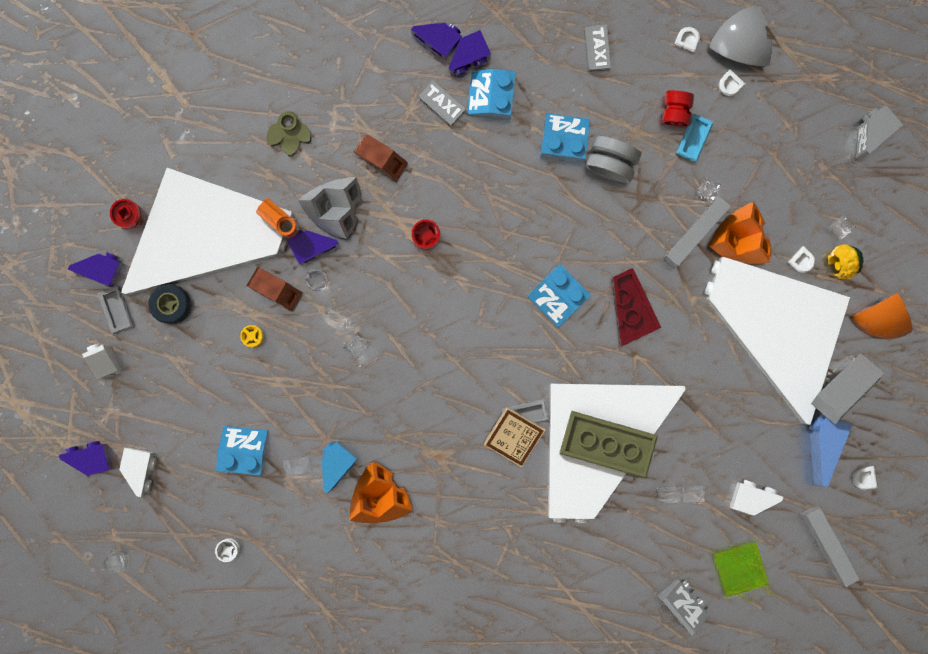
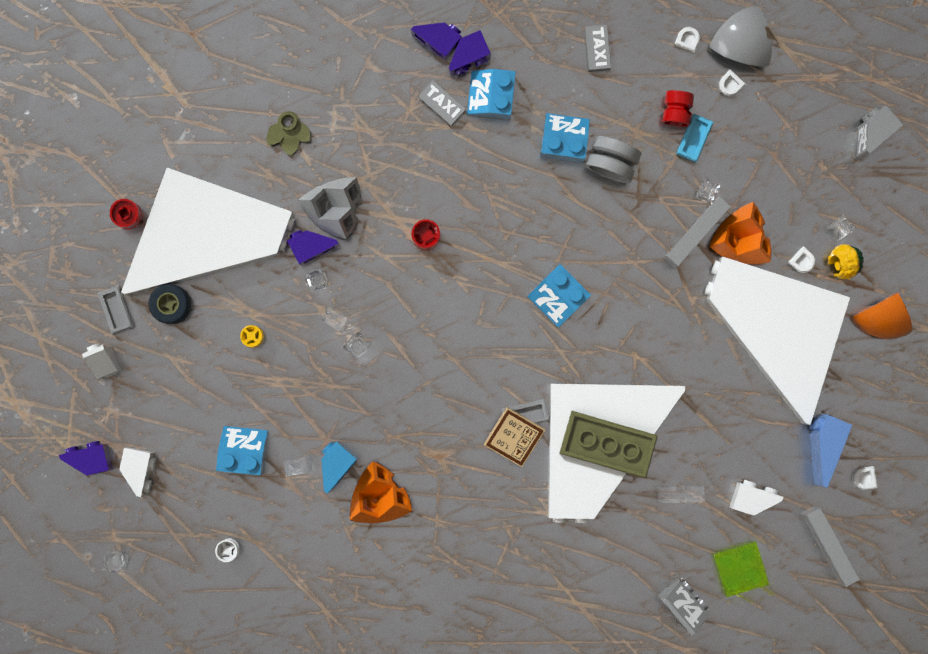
(99, 268): dark purple slope -> none
(274, 288): copper slope -> none
(276, 218): orange piece -> none
(380, 156): copper slope -> none
(633, 308): dark red wing -> none
(847, 388): light grey piece -> none

